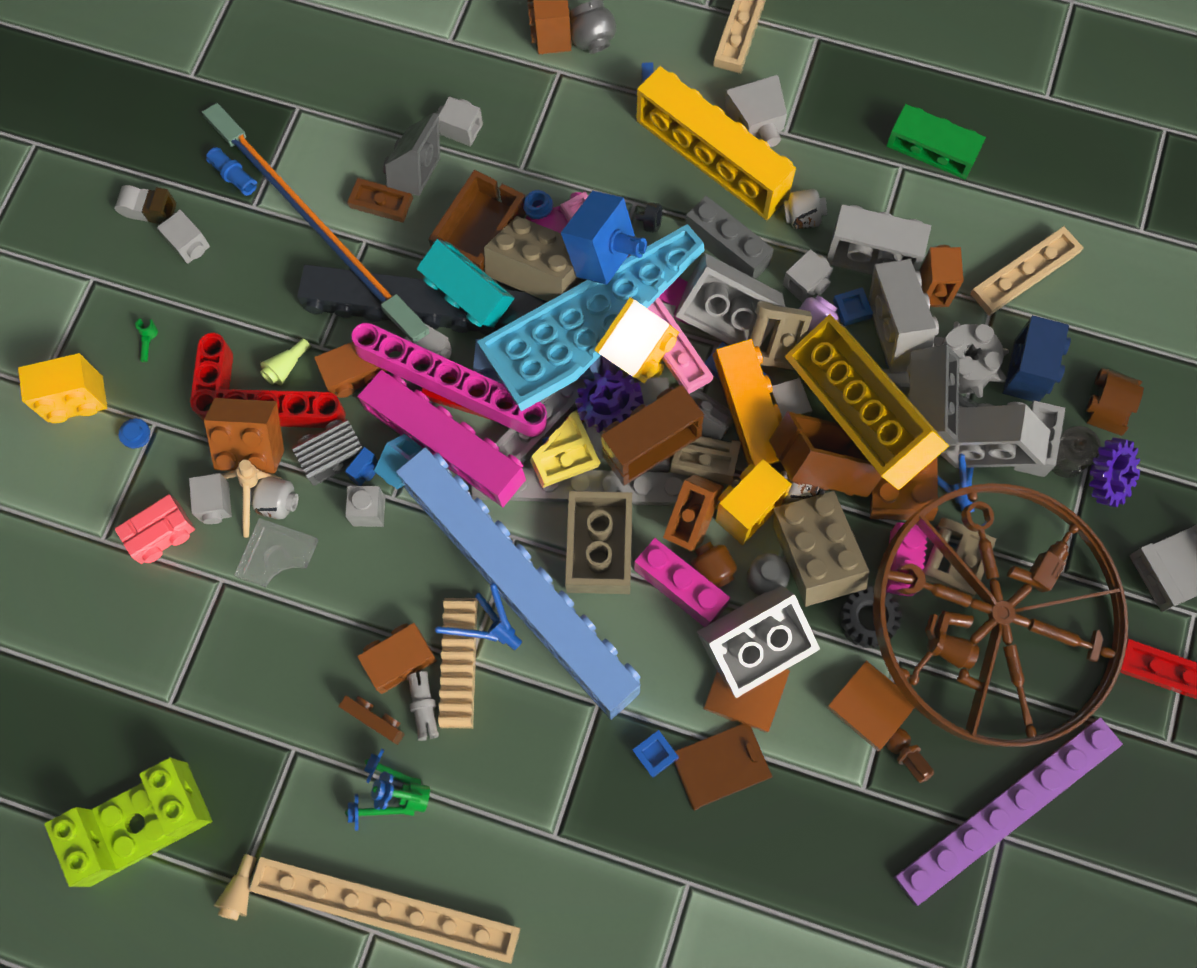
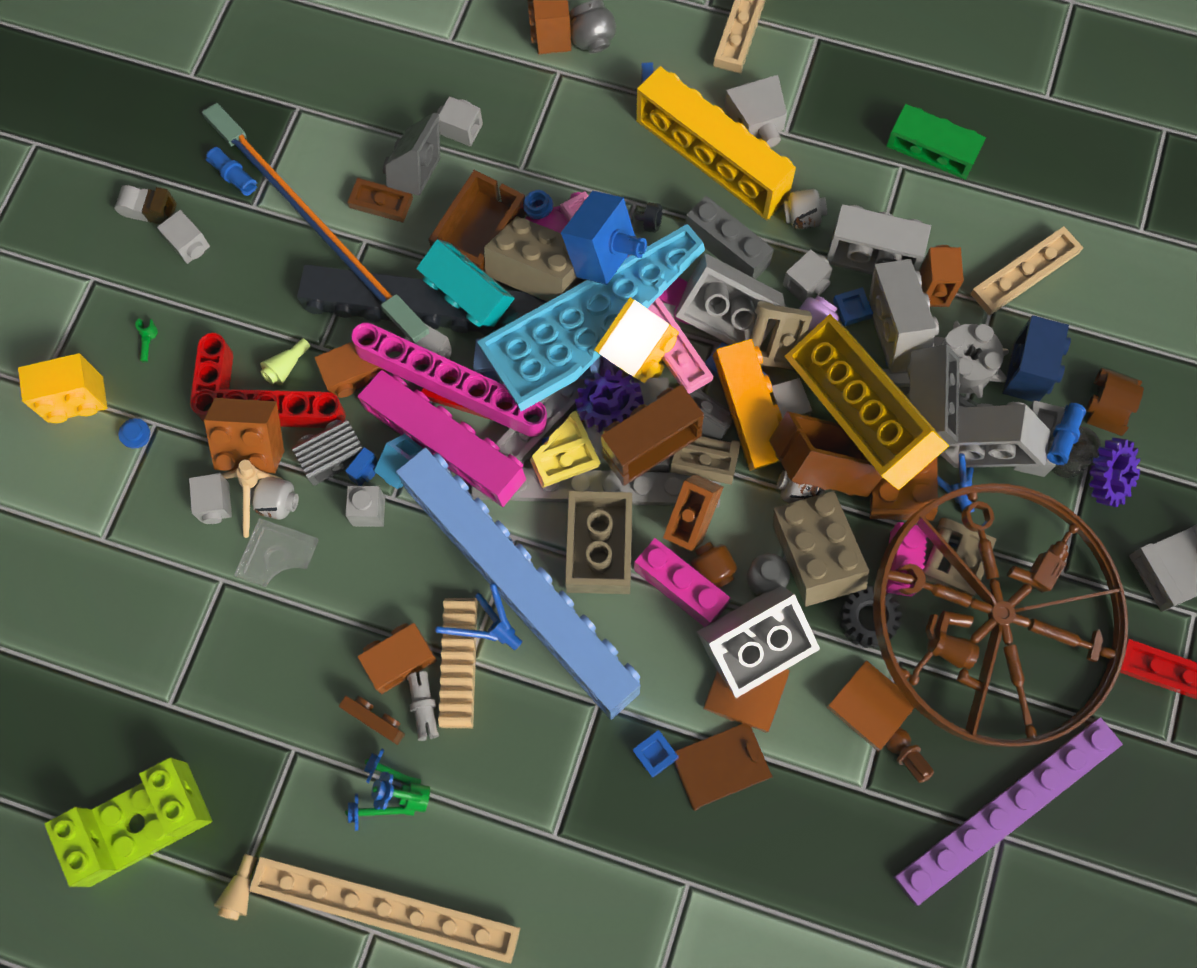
(155, 530): coral brick -> none
(752, 501): yellow brick -> none
(1066, 434): none -> blue pin

